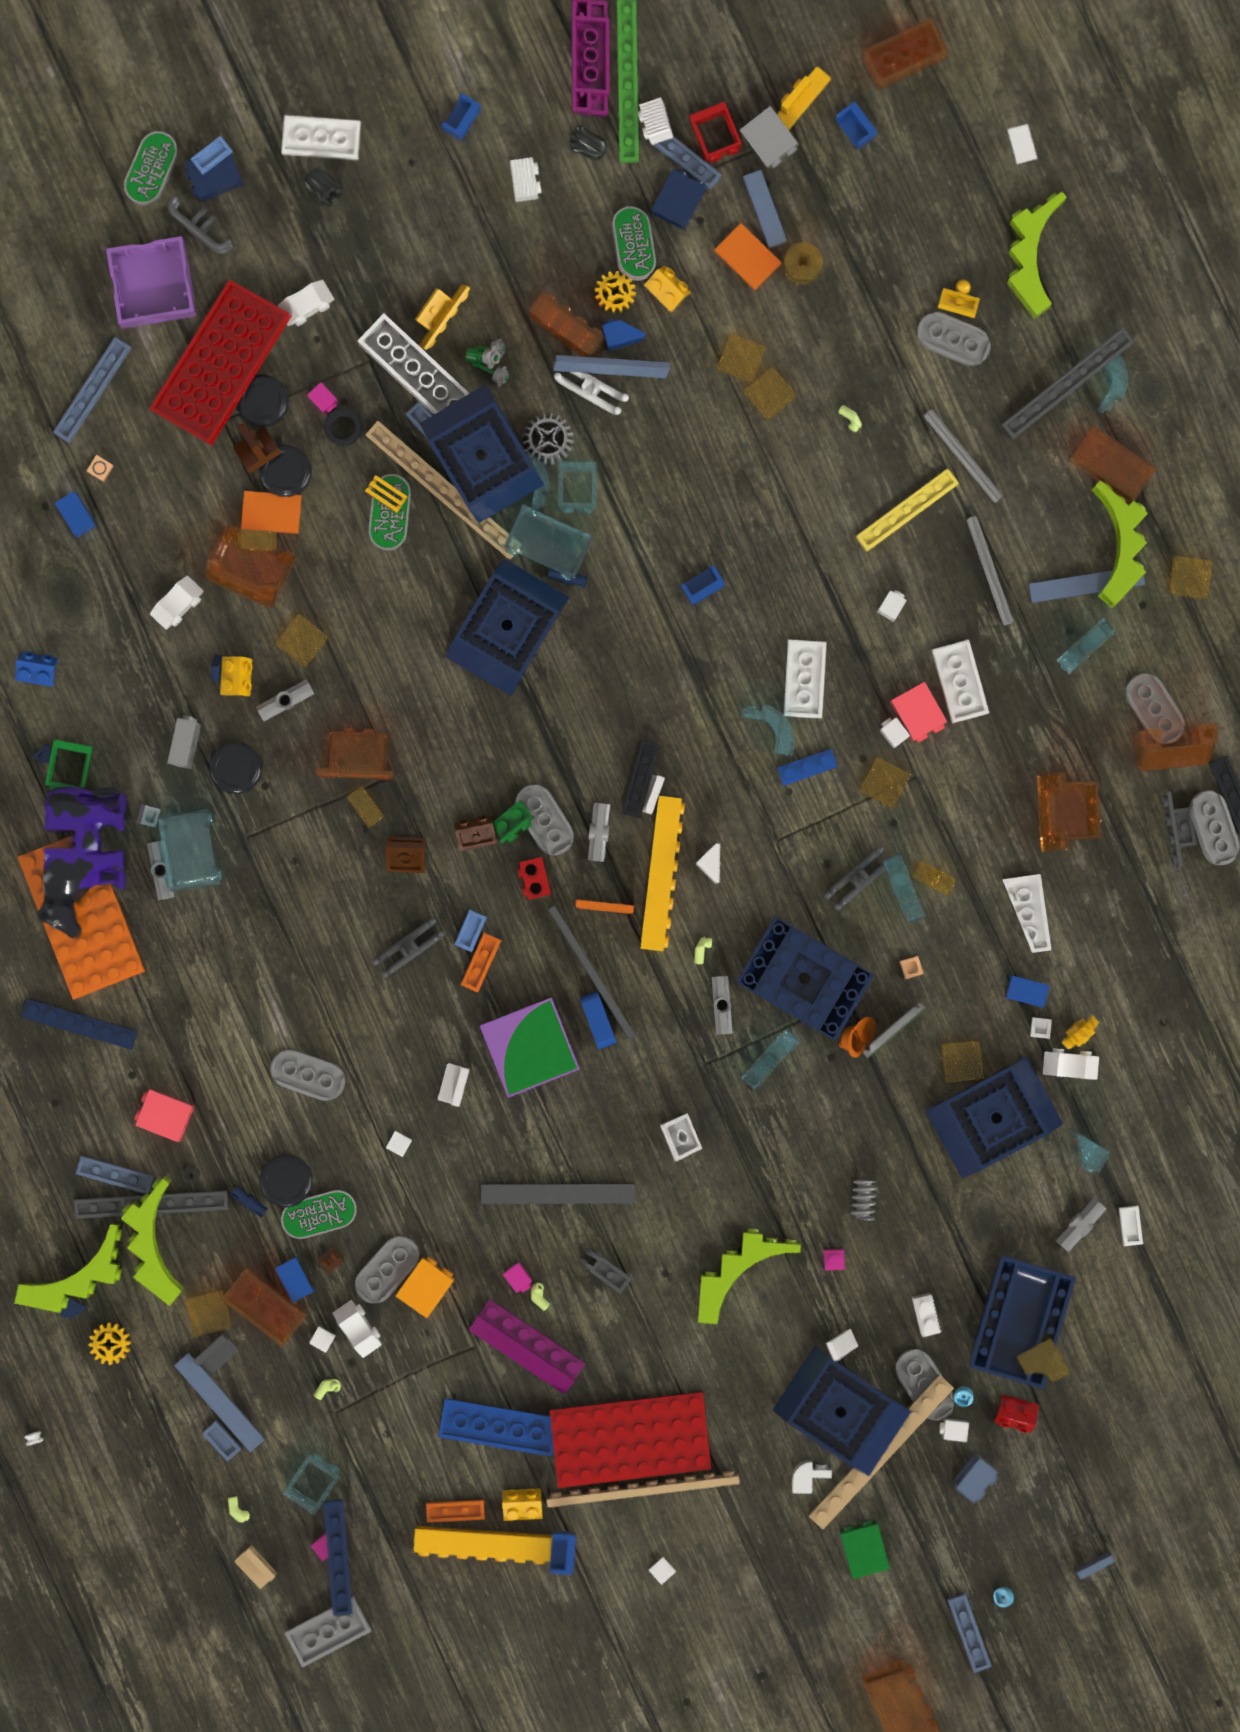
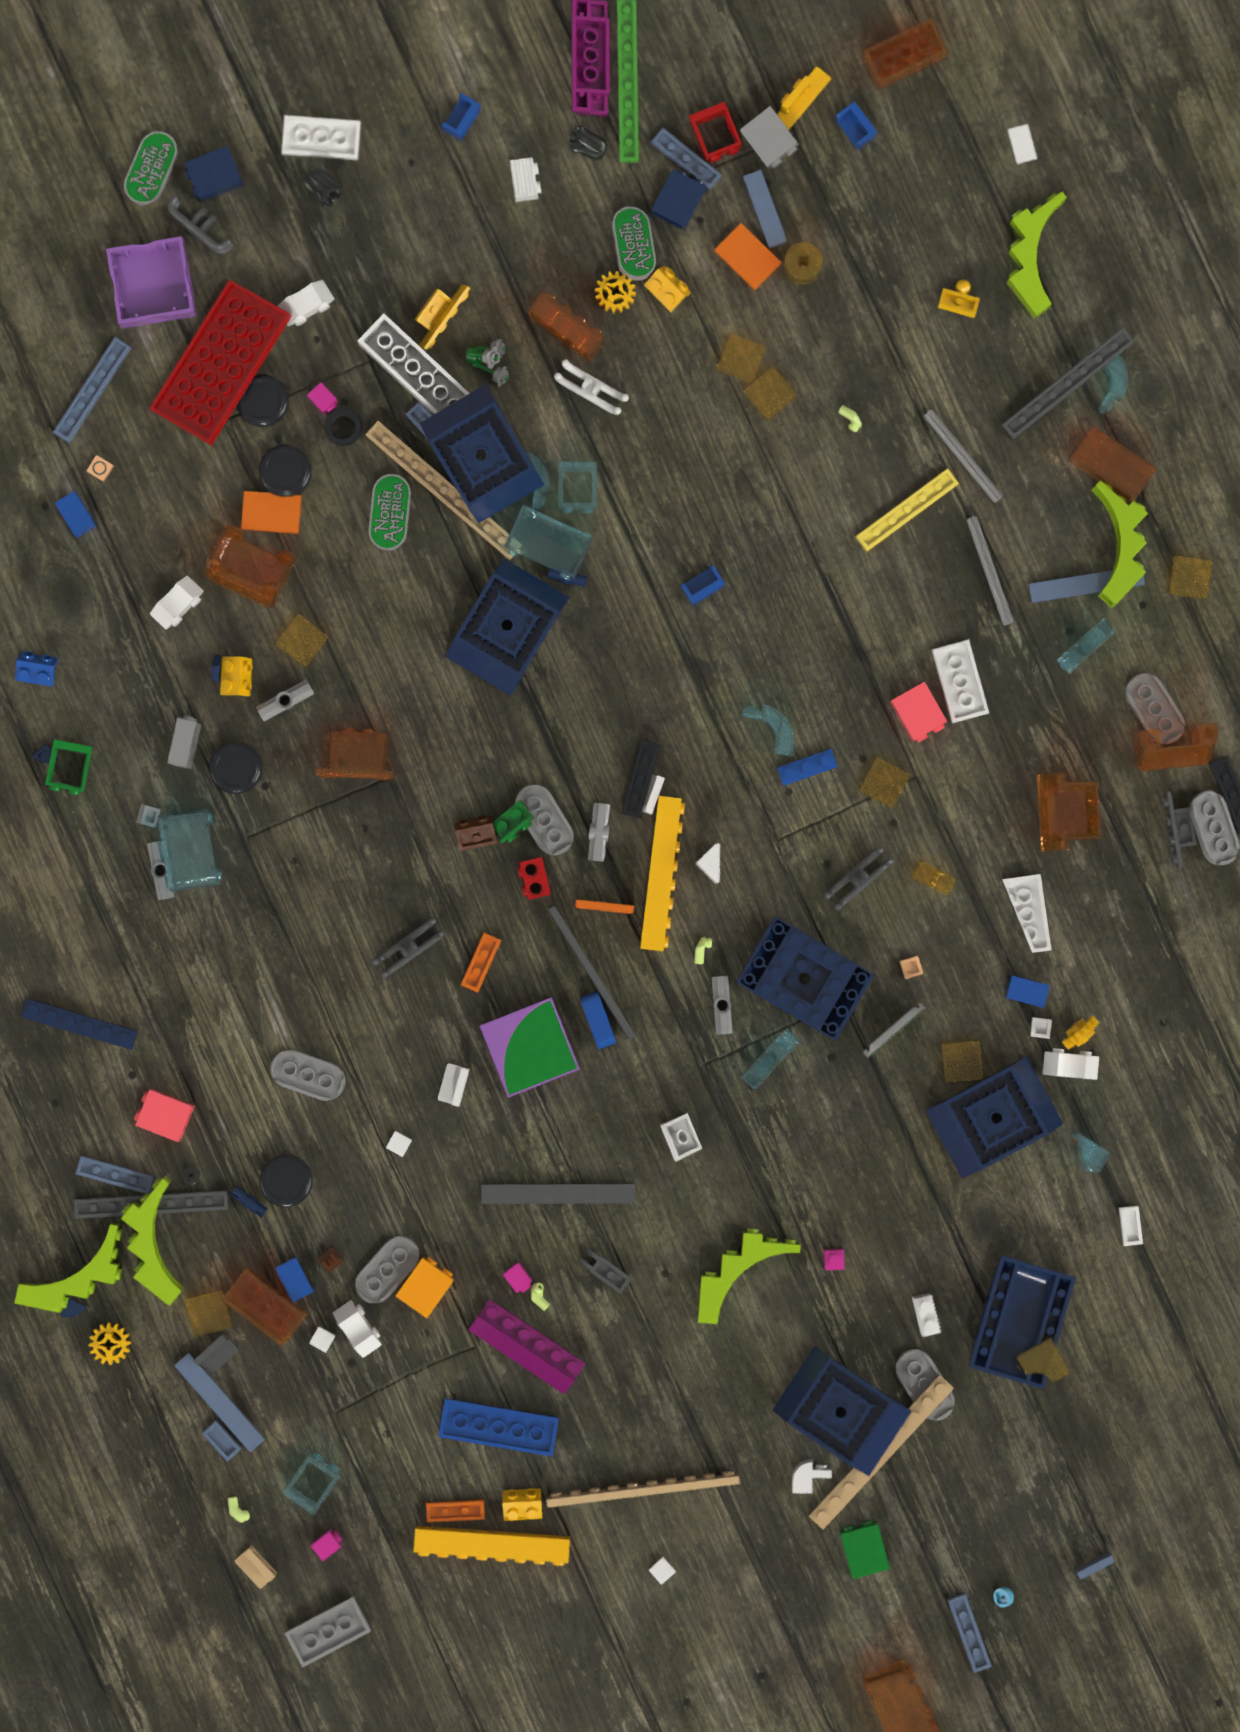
(33, 1438): white bush -> none
(72, 872): animal -> none
(105, 947): orange plate -> none
(211, 155): medium blue tile -> none
(256, 448): reddish brown bracket -> none
(257, 540): clear yellow tile -> none
(319, 1214): tile -> none
(326, 1386): yellowish green arm -> none
(337, 1557): dark blue plate -> none
(365, 806): clear yellow tile -> none
(373, 485): yellow tile -> none
(405, 854): reddish brown bracket -> none
(470, 930): medium blue tile -> none
(554, 431): light grey gear -> none
(562, 1552): blue panel -> none
(611, 366): sand blue tile -> none
(620, 334): blue slope -> none
(630, 1439): red plate -> none
(656, 121): white brick -> none
(804, 679): white tile -> none
(842, 1344): white tile -> none
(858, 1037): orange piece -> none
(864, 1199): light grey piece -> none
(892, 605): white brick -> none
(894, 732): white brick -> none
(903, 889): clear light blue arch -> none
(953, 338): light grey tile -> none
(954, 1429): white brick -> none
(963, 1396): medium azure tile -> none
(975, 1478): sand blue brick -> none
(1017, 1414): red bracket -> none
(1080, 1224): light grey piece -> none

